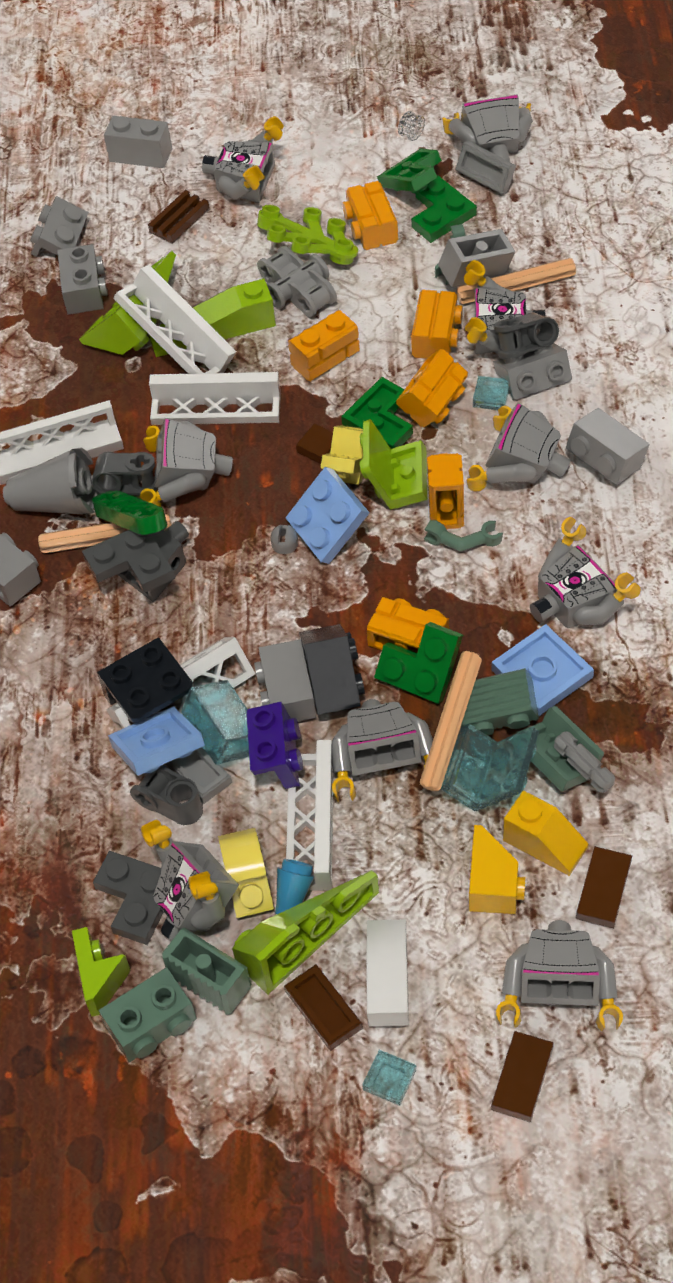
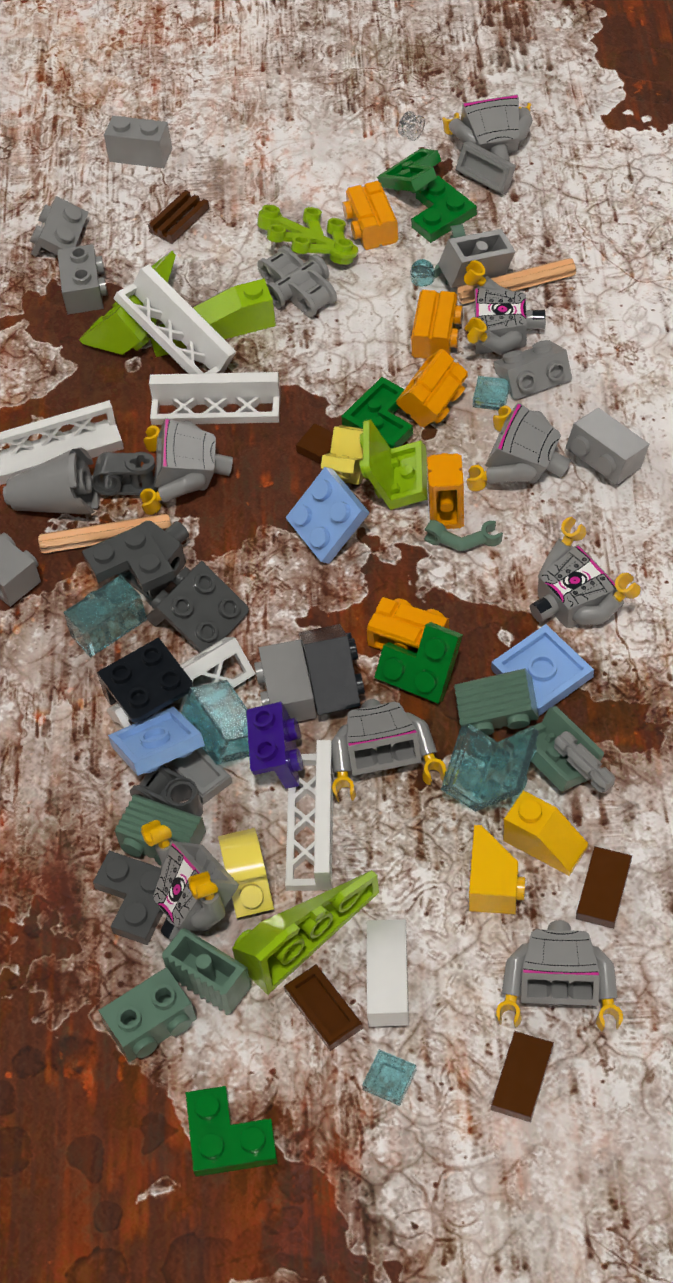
(98, 975): lime slope -> none
(105, 615): none -> clear light blue brick
(129, 512): green beam -> none
(140, 811): none -> sand green brick
(199, 607): none -> dark grey bracket
(223, 1146): none -> green plate
(247, 165): torso -> none
(290, 539): light grey hinge -> none
(292, 884): dark azure cone -> none
(324, 345): light orange brick -> none
(422, 273): none -> clear light blue hinge
(450, 721): light nougat axle -> none
(519, 335): dark grey piece -> none

